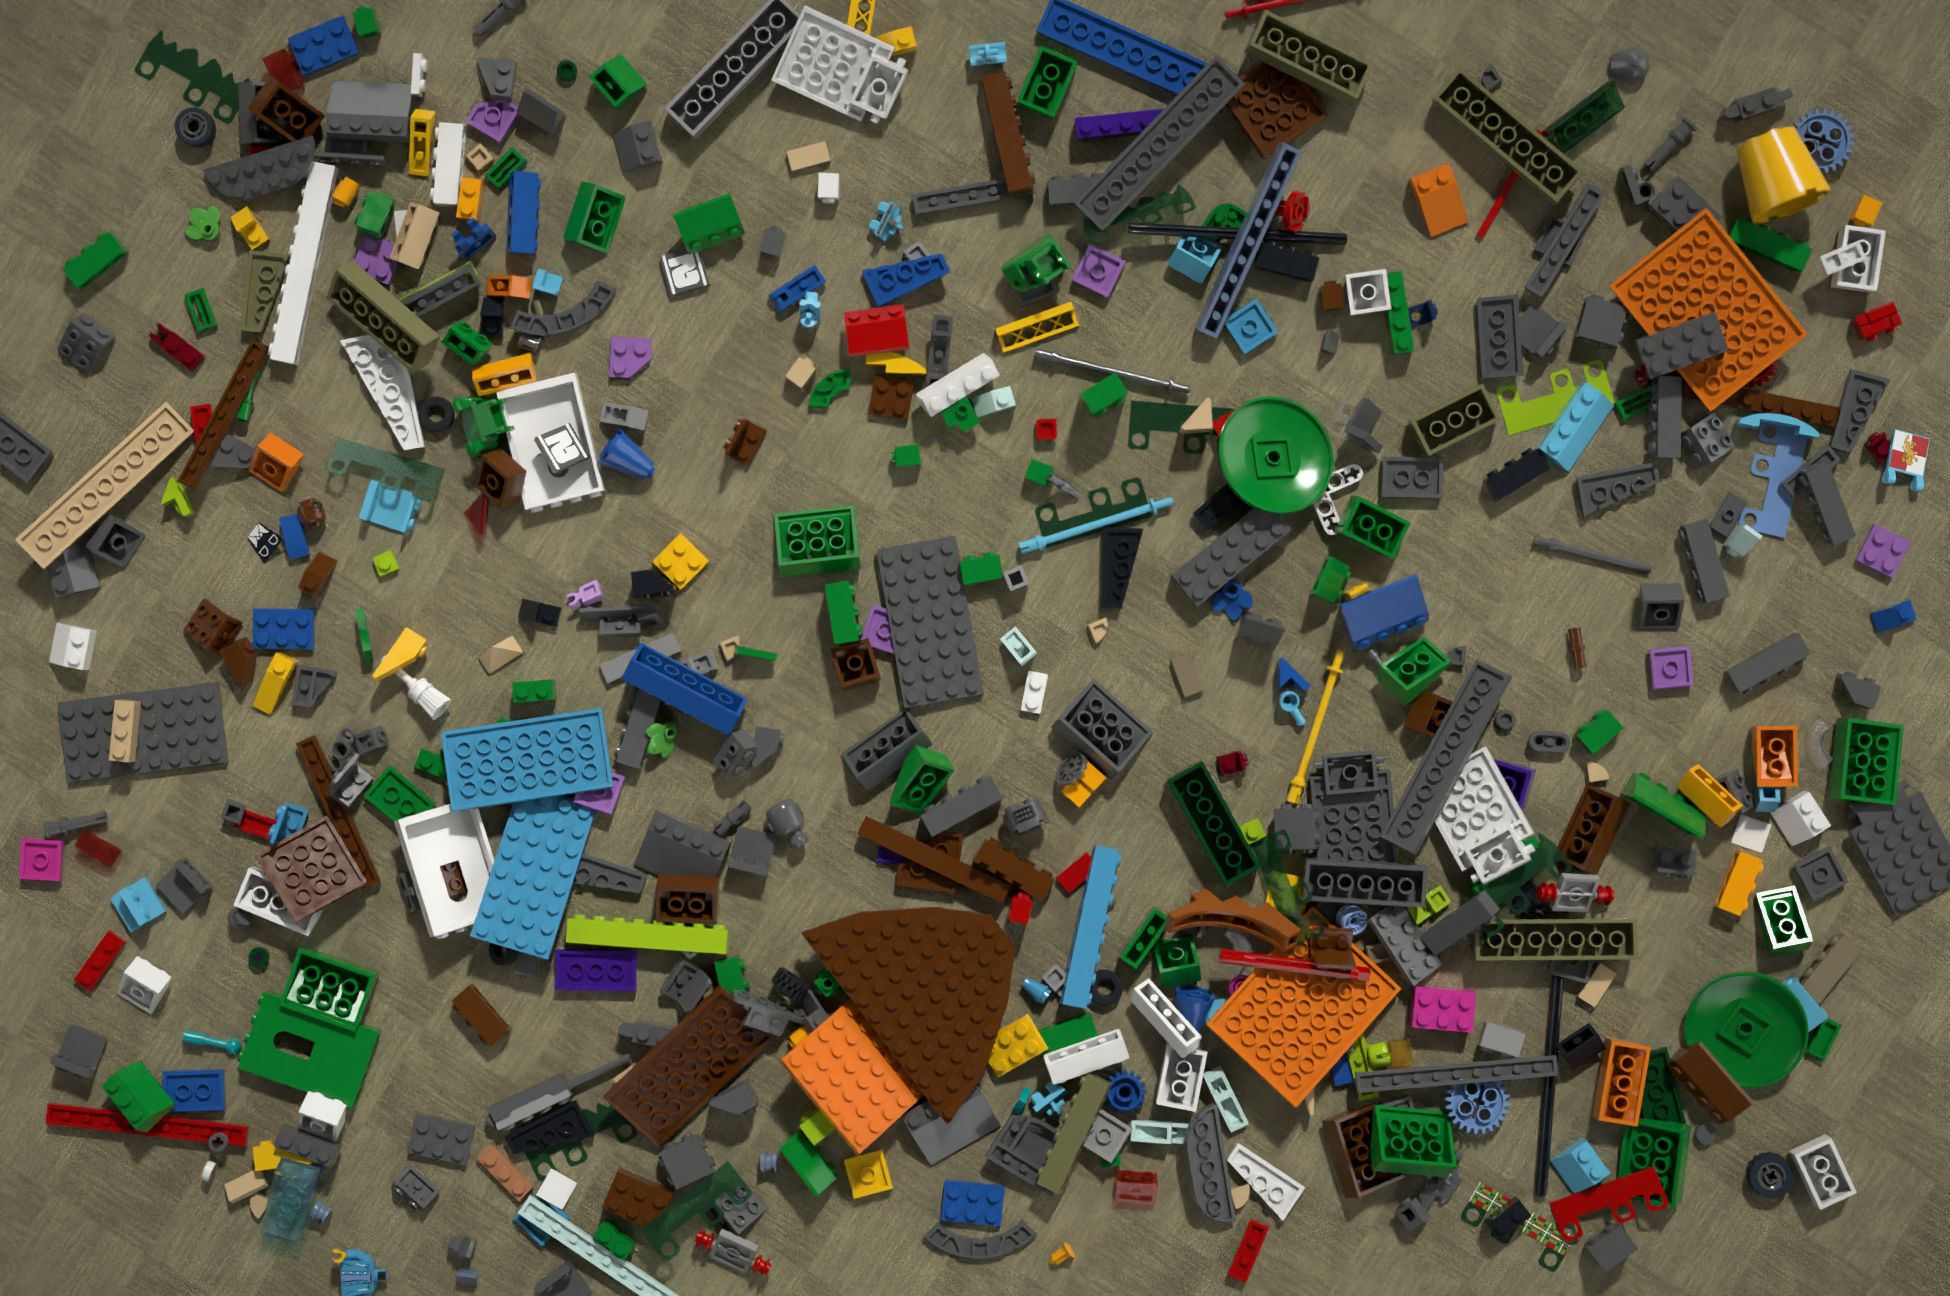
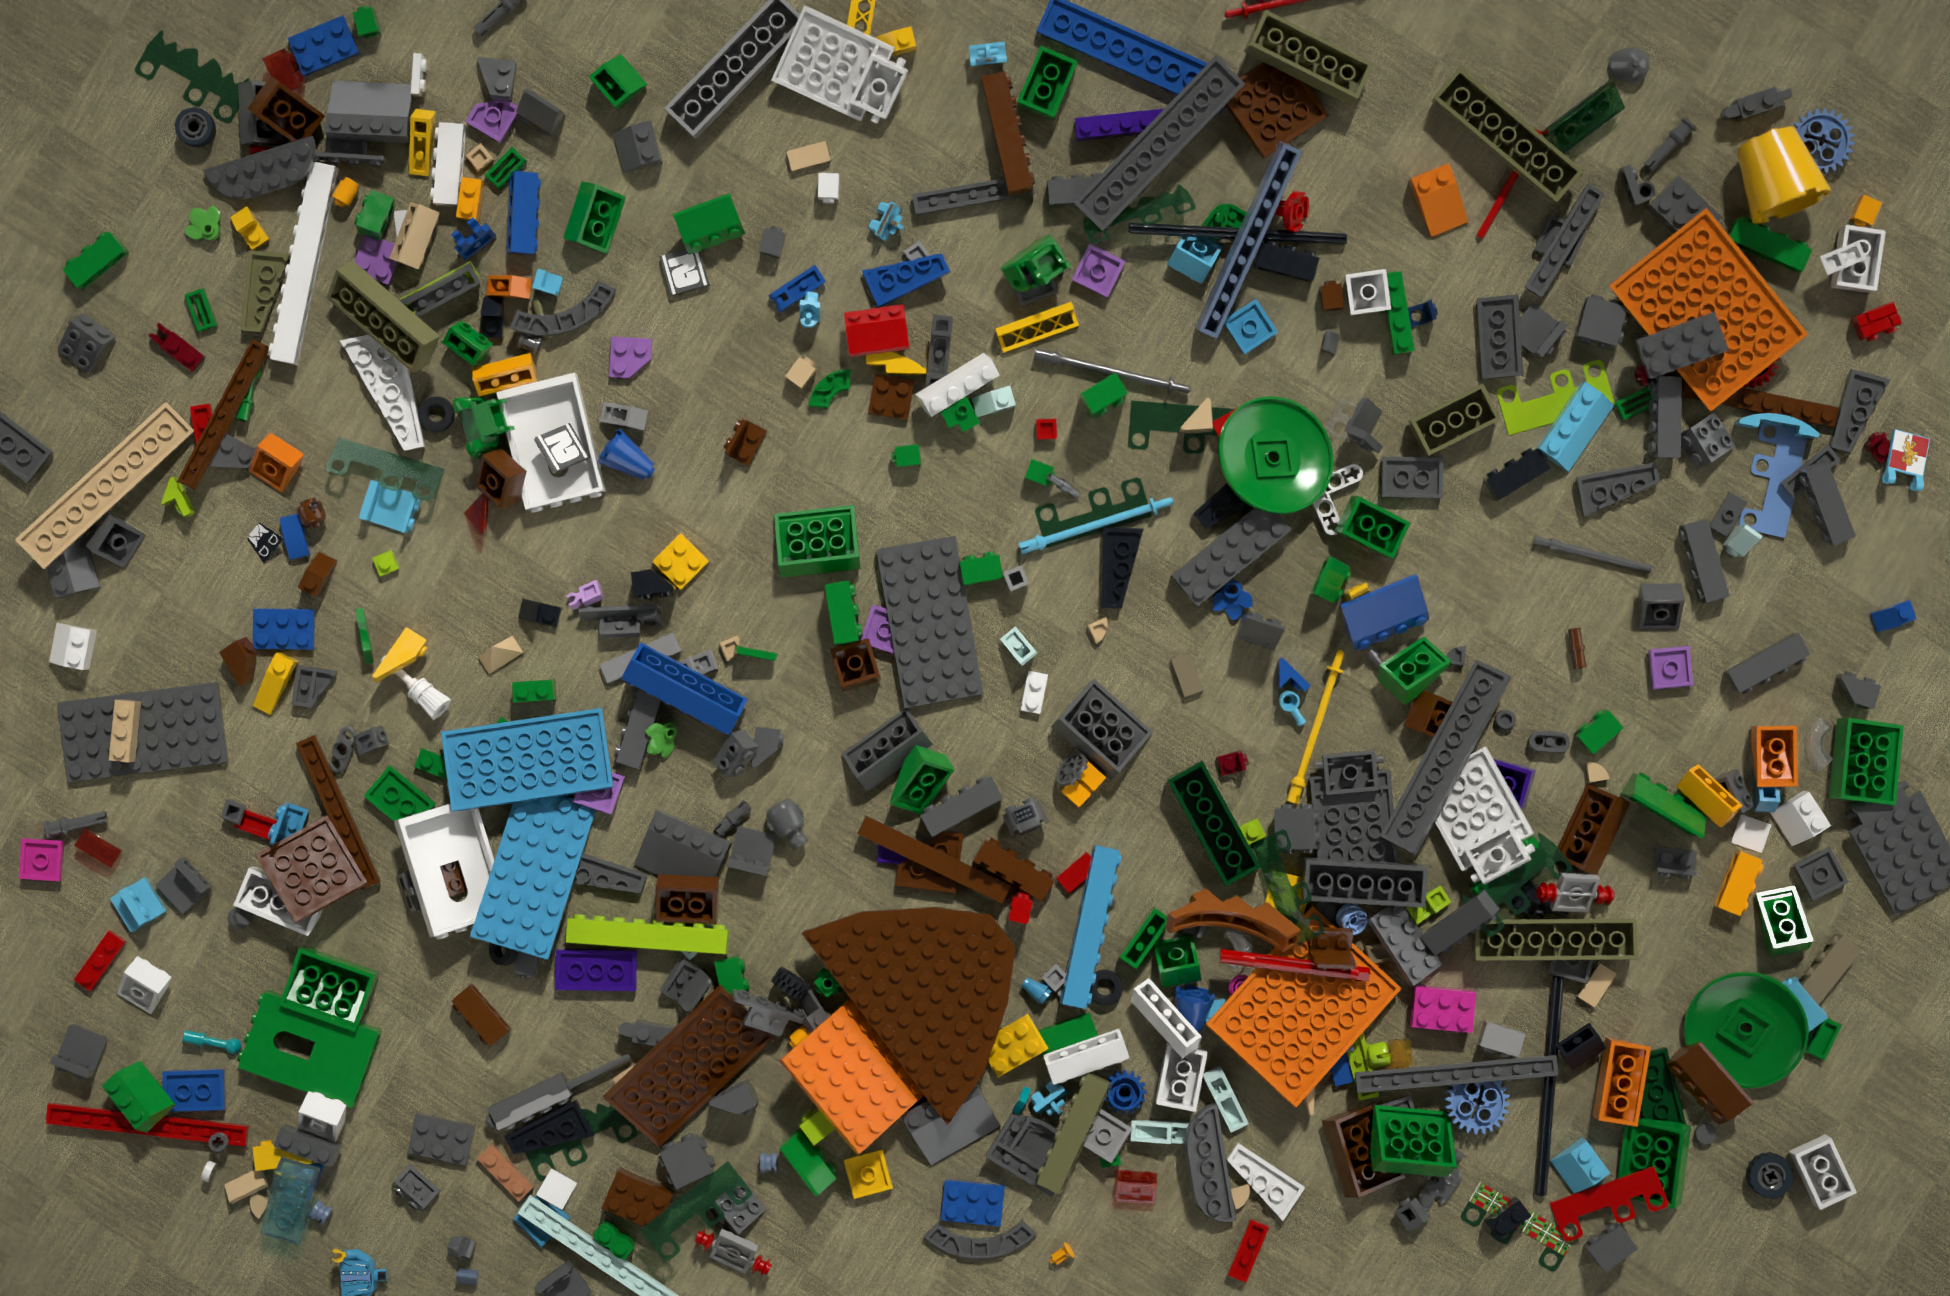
(212, 627): reddish brown bracket -> none
(259, 957): dark green tile -> none
(350, 782): dark grey bracket -> none
(567, 70): dark green tile -> none
(1490, 78): dark grey tile -> none
(1882, 551): medium lavender plate -> none

